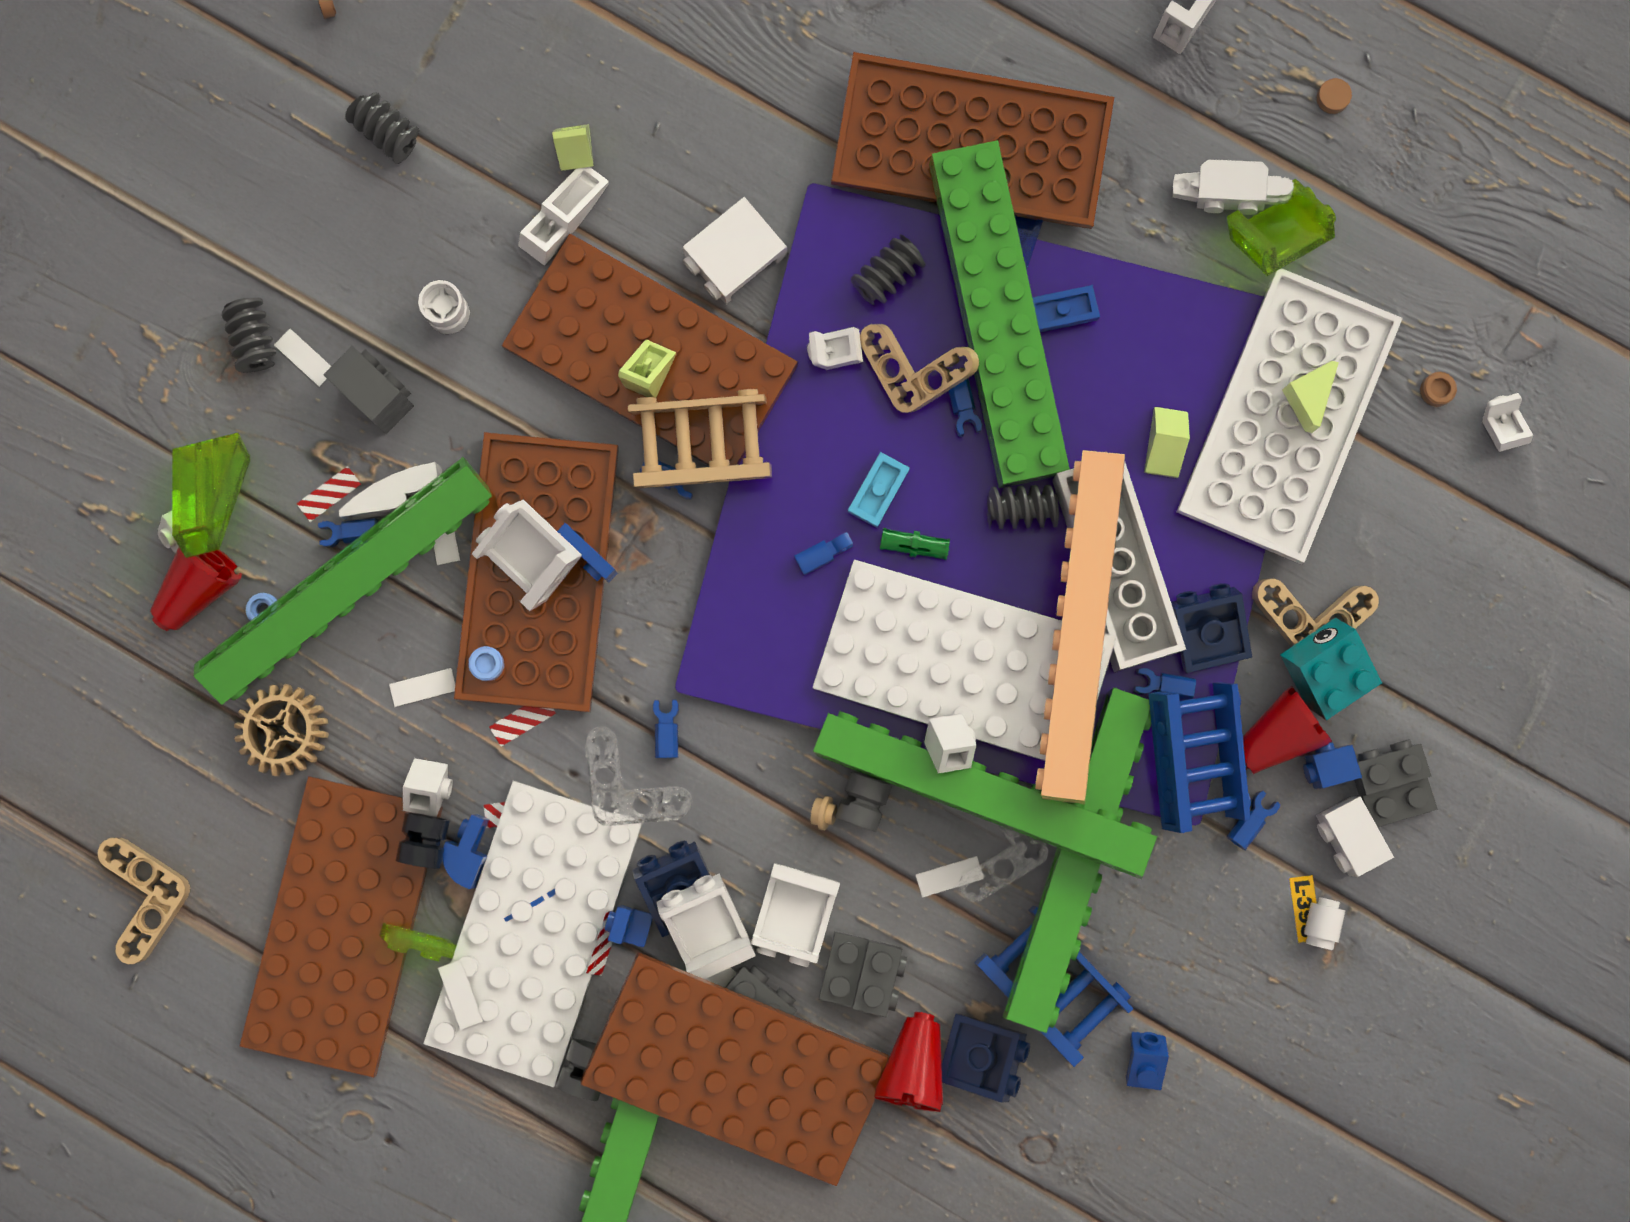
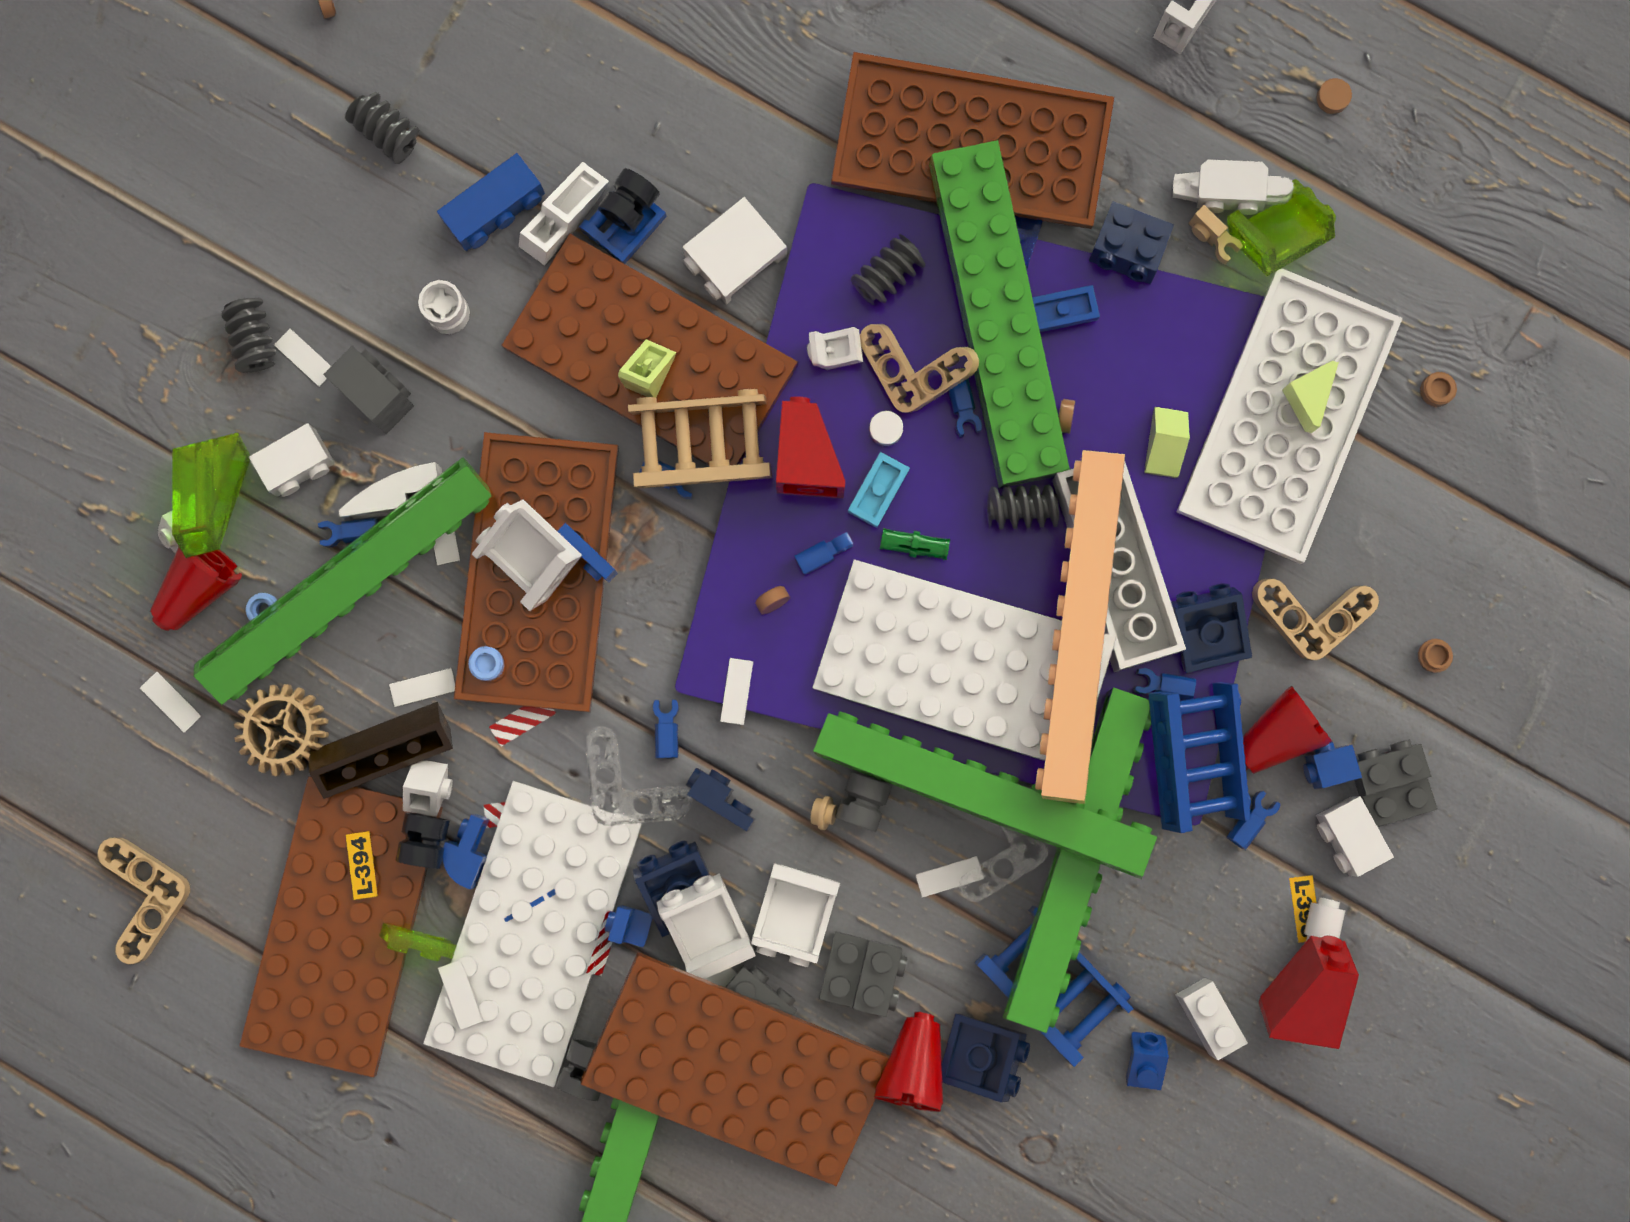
(170, 702): none -> white sticker
(292, 461): none -> white brick
(328, 493): sticker -> none
(361, 865): none -> yellow sticker
(380, 750): none -> dark brown brick
(492, 202): none -> blue brick
(573, 147): yellowish green slope -> none
(618, 241): none -> blue plate
(629, 199): none -> black wheel
(714, 792): none -> dark blue plate
(736, 691): none -> white sticker
(772, 599): none -> medium nougat tile
(806, 454): none -> red slope
(886, 428): none -> white tile
(950, 743): white brick -> none
(1066, 415): none -> medium nougat tile
(1131, 243): none -> dark blue plate
(1211, 1018): none -> white brick
(1213, 230): none -> tan plate
(1312, 994): none -> red slope
(1331, 668): teal brick -> none
(1435, 655): none -> medium nougat plate
(1506, 423): white bracket -> none

